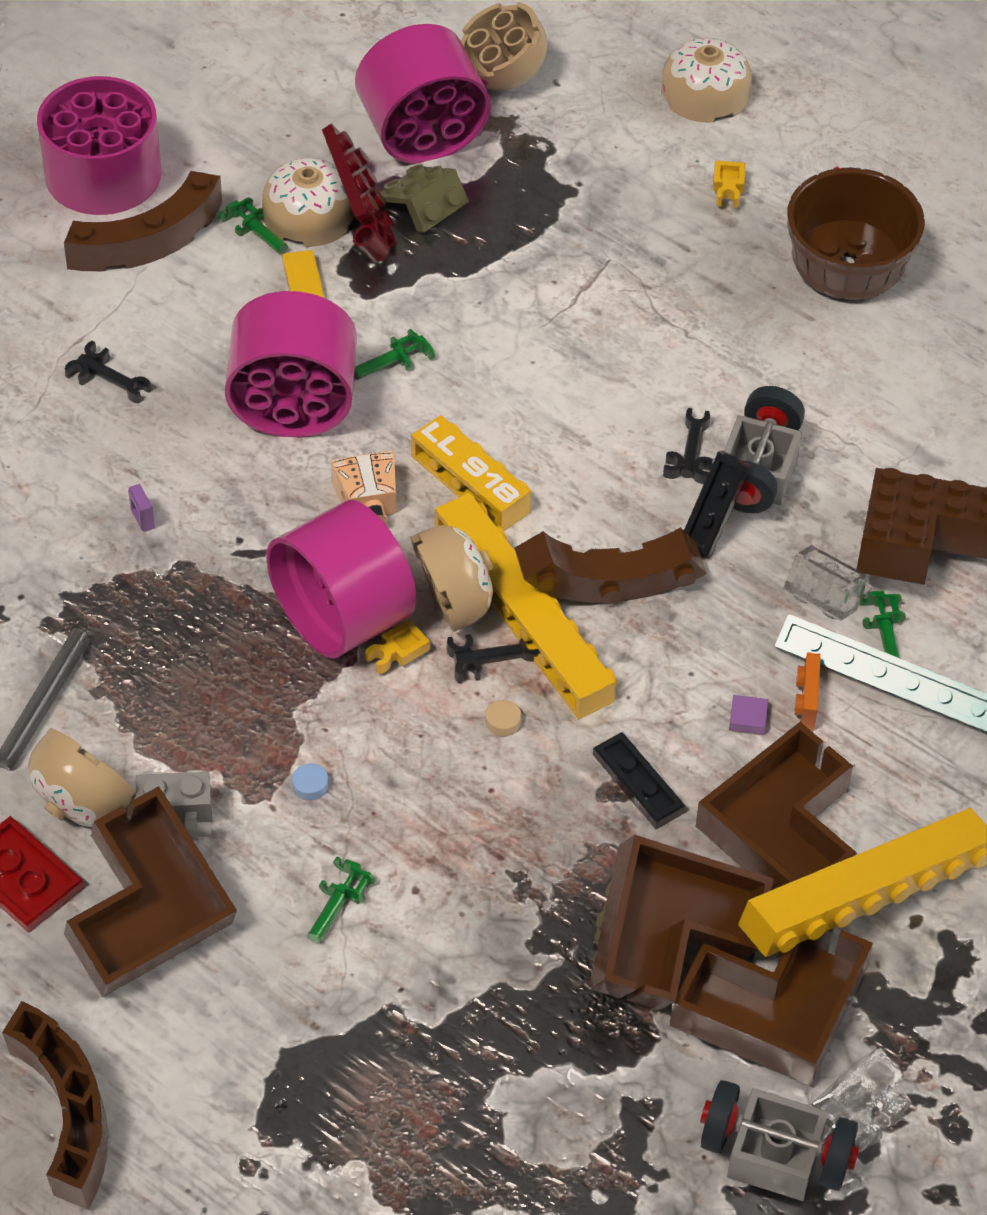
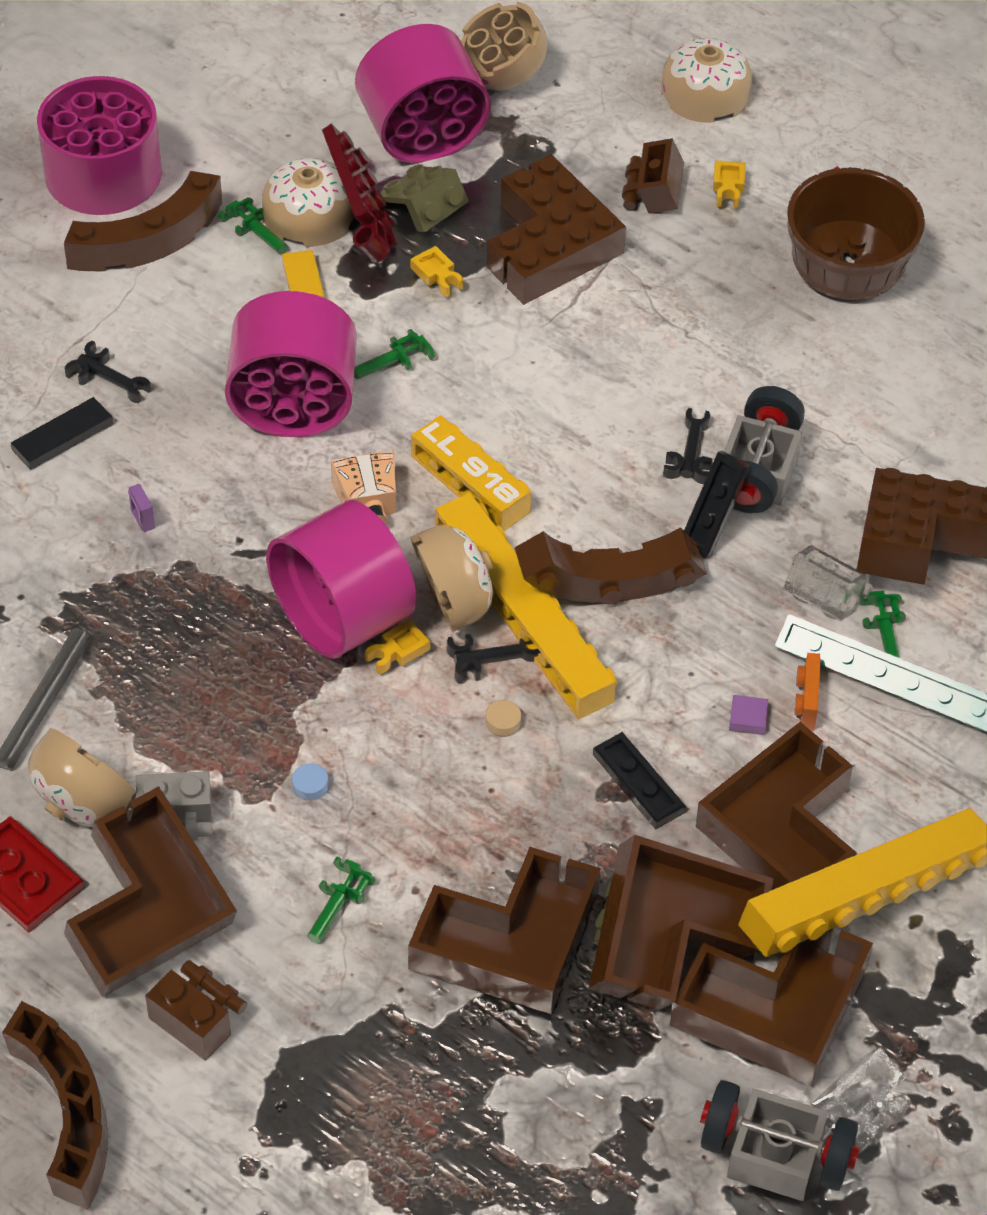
(61, 433): none -> black tile
(189, 1013): none -> reddish brown brick
(437, 268): none -> yellow plate
(514, 948): none -> reddish brown piece
(558, 233): none -> reddish brown piece
(654, 177): none -> reddish brown brick

